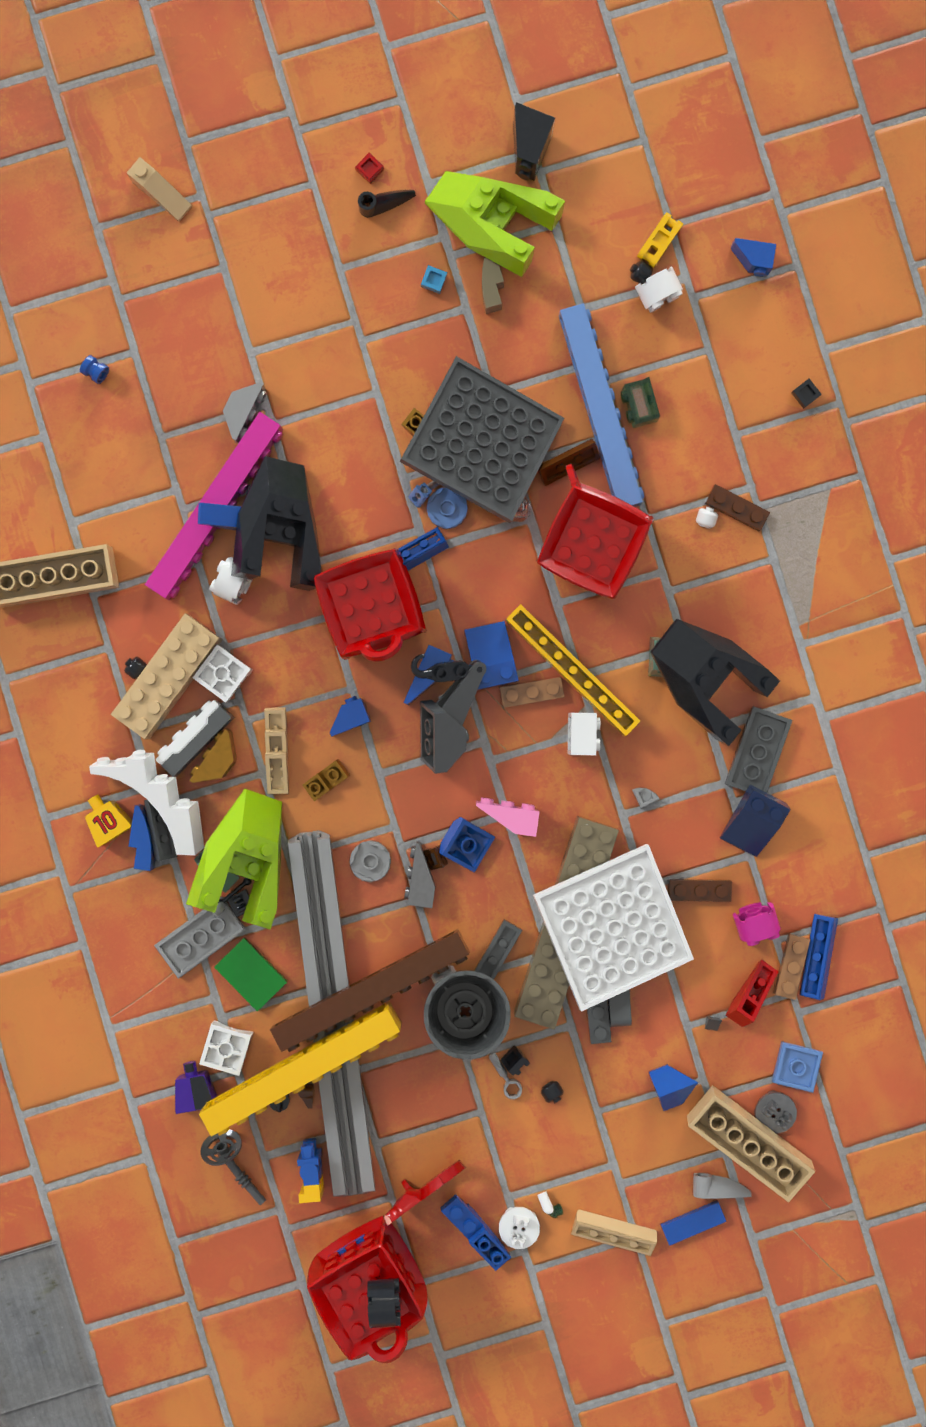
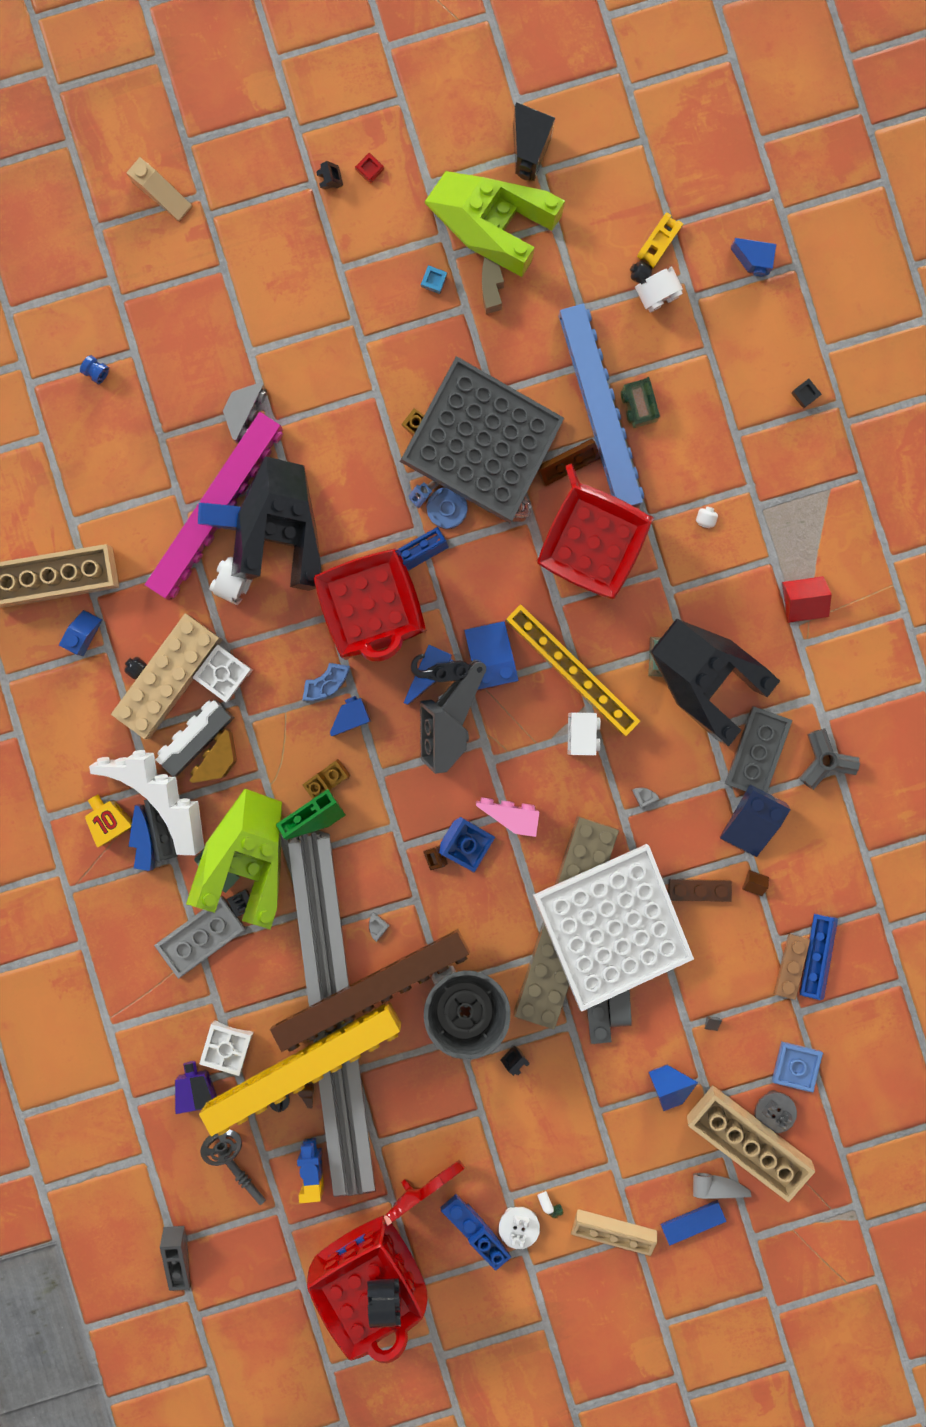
(80, 633): none -> blue slope
(175, 1257): none -> dark grey slope
(221, 904): black hinge -> none
(251, 974): green tile -> none
(276, 750): tan slope -> none
(312, 816): none -> green slope
(327, 683): none -> medium blue tile
(331, 175): none -> black tile
(370, 861): light grey tile -> none
(377, 926): none -> light grey tile
(383, 201): black piece -> none
(422, 883): flat silver slope -> none
(498, 949): dark grey plate -> none
(503, 1073): light grey piece -> none
(532, 692): medium nougat plate -> none
(552, 1092): black piece -> none
(737, 507): reddish brown plate -> none
(752, 994): red slope -> none
(756, 883): none -> reddish brown slope
(757, 923): dark pink brick -> none
(806, 599): none -> red slope
(838, 762): none -> dark grey piece

